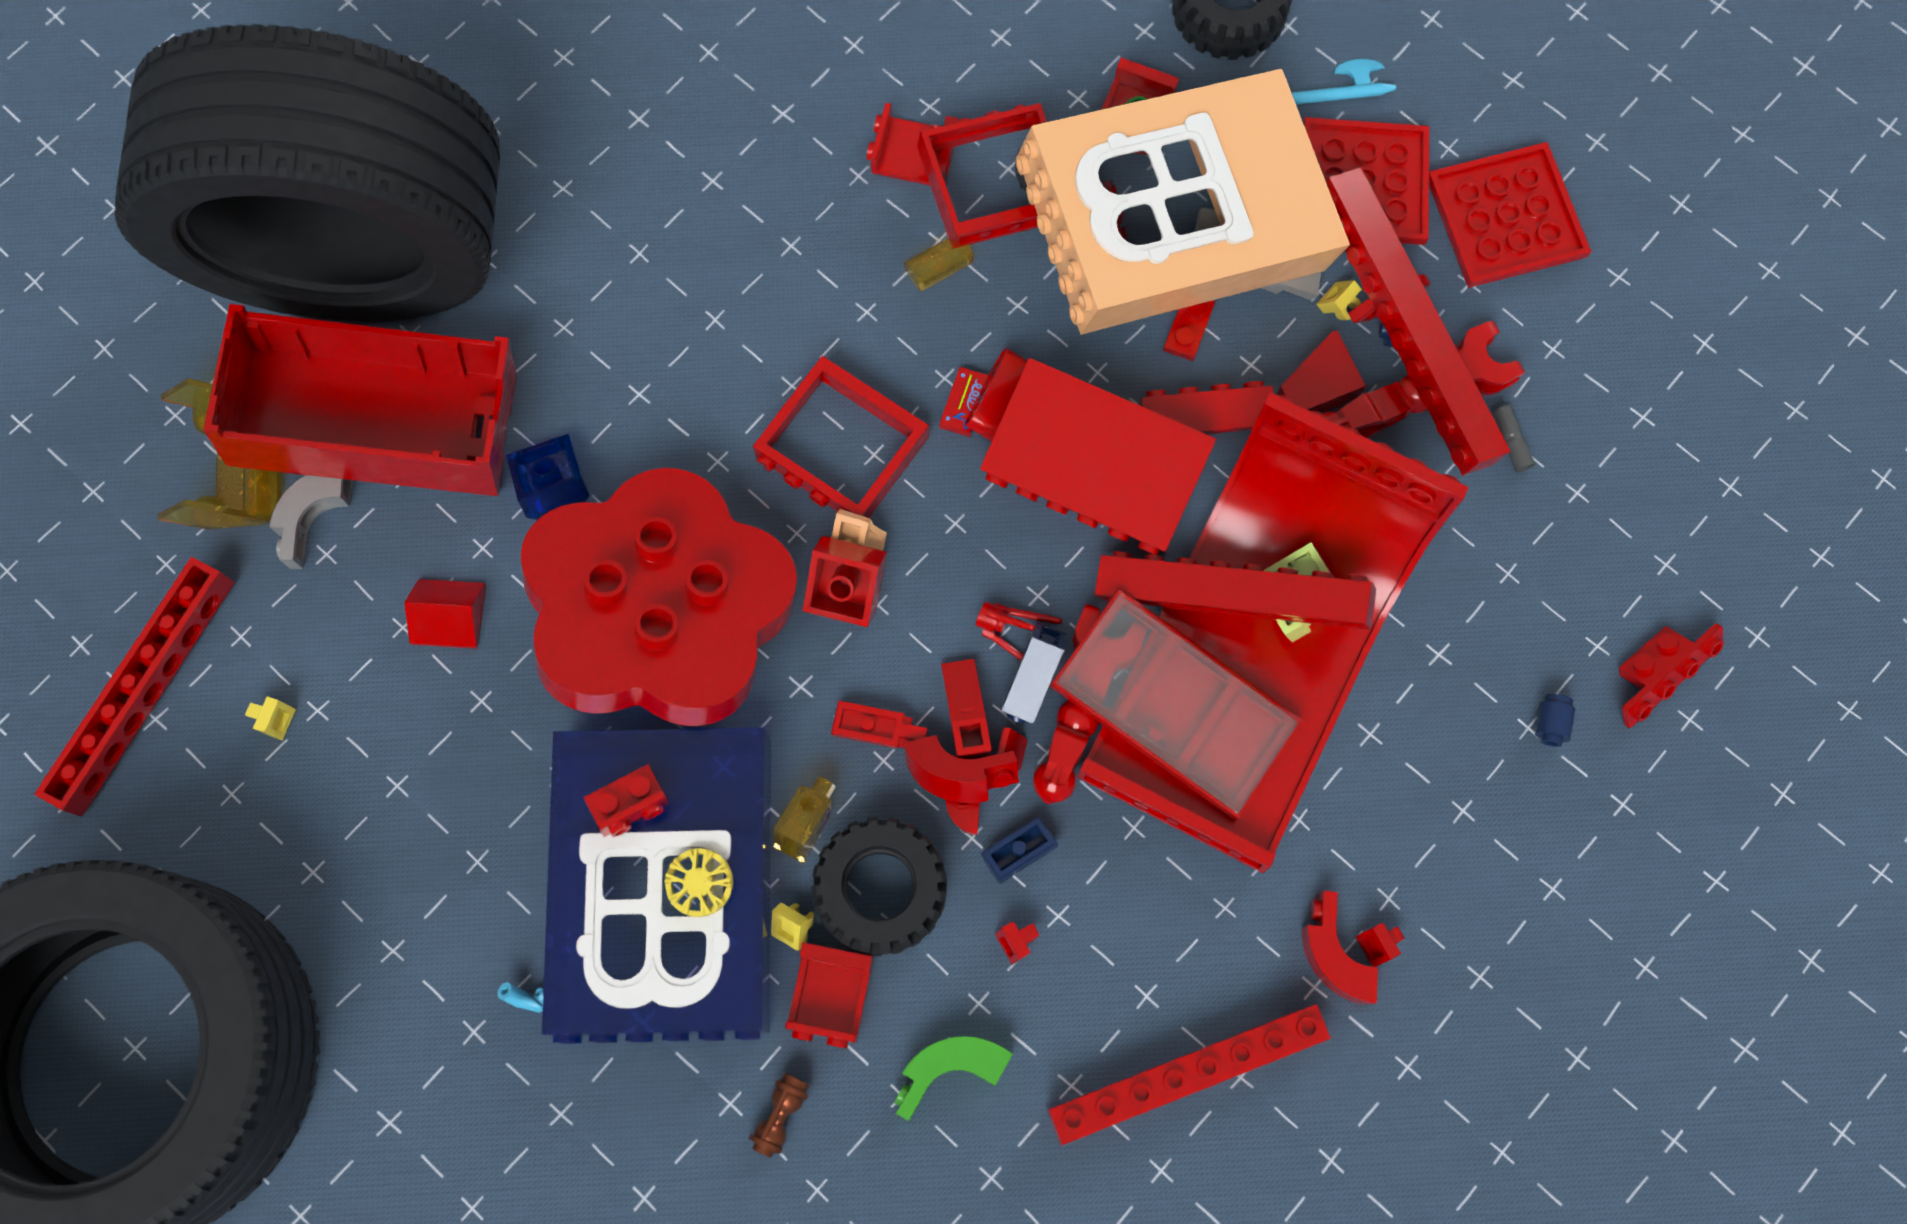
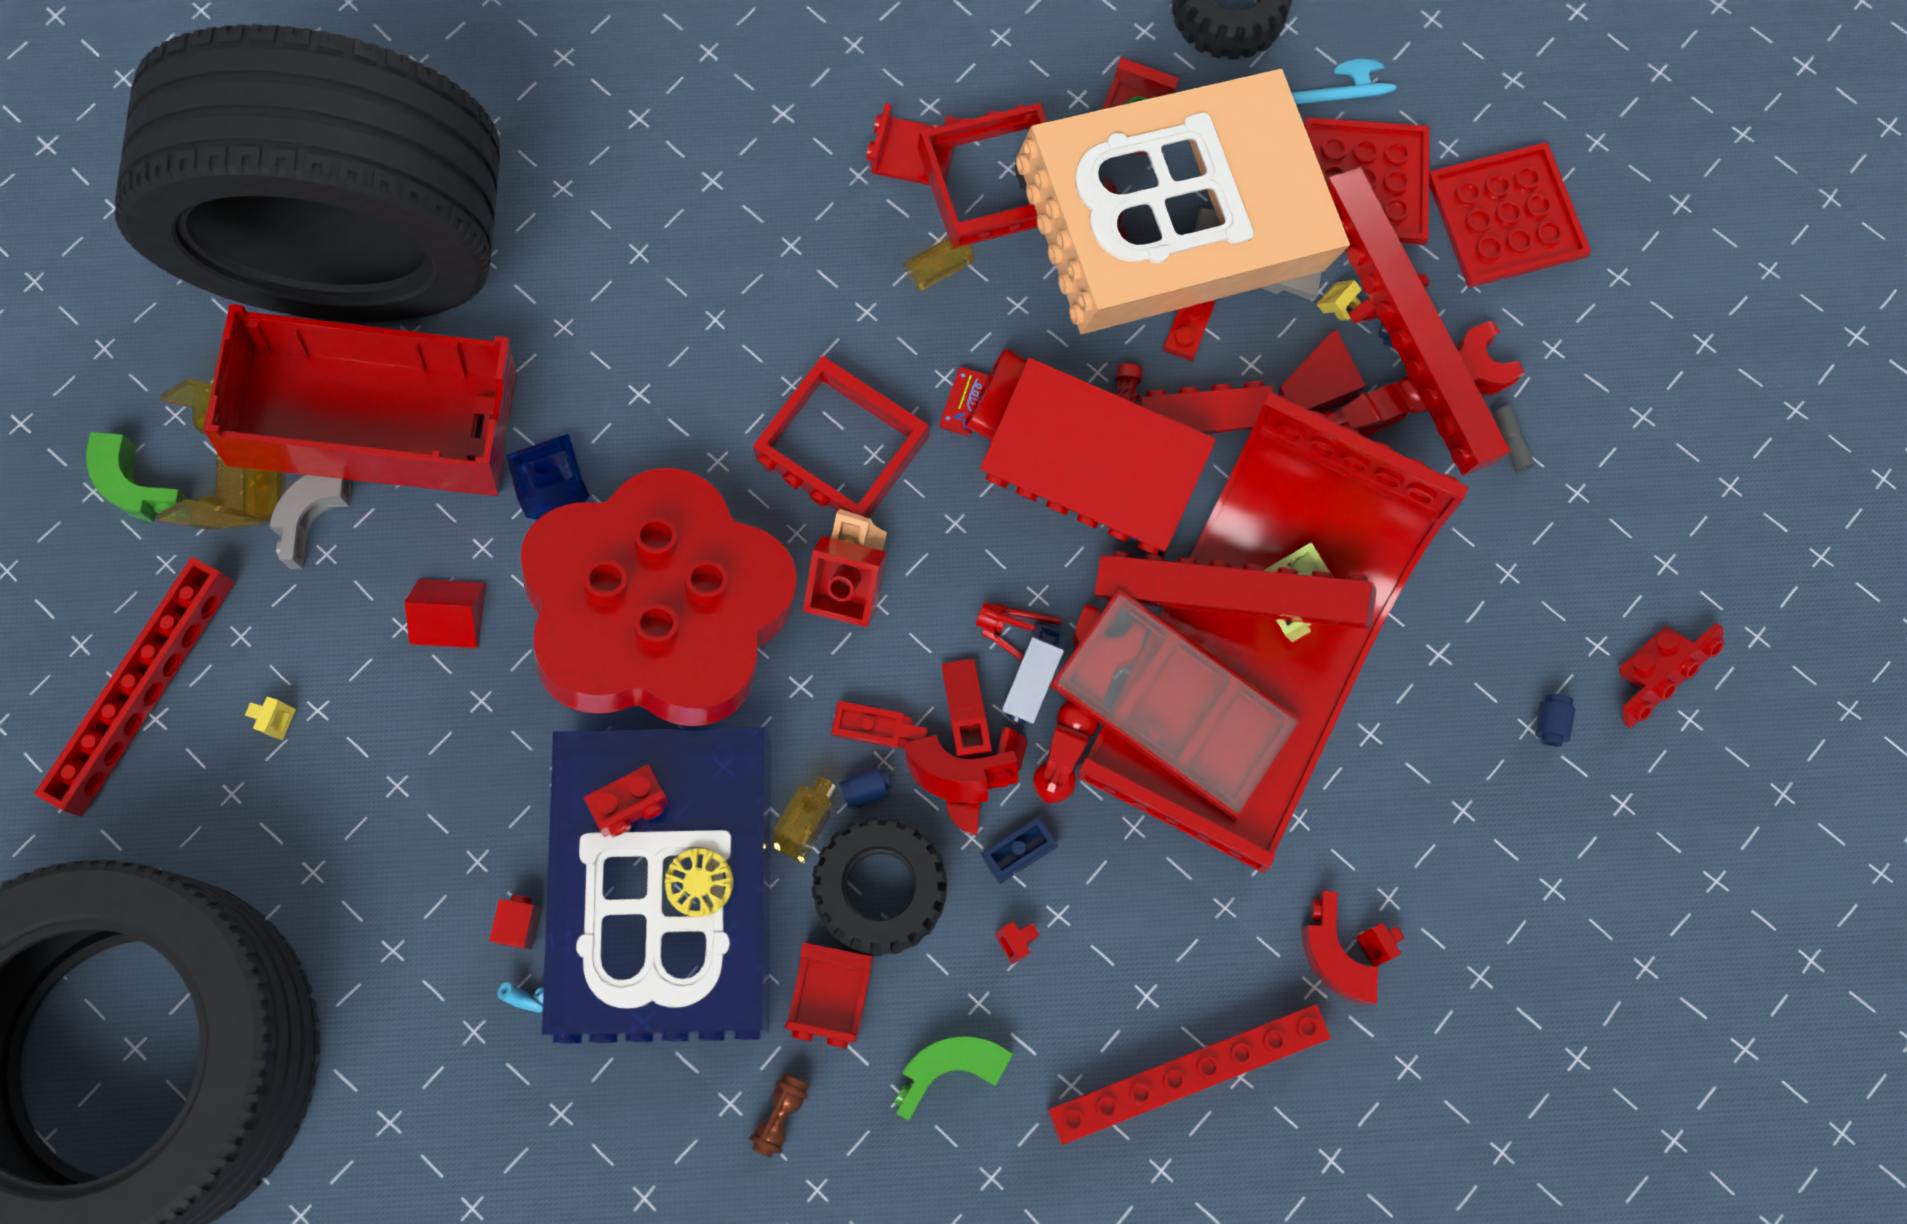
(111, 470): none -> bright green arch
(515, 922): none -> red brick
(790, 925): light yellow tile -> none
(865, 786): none -> dark blue brick
(1128, 377): none -> red piece

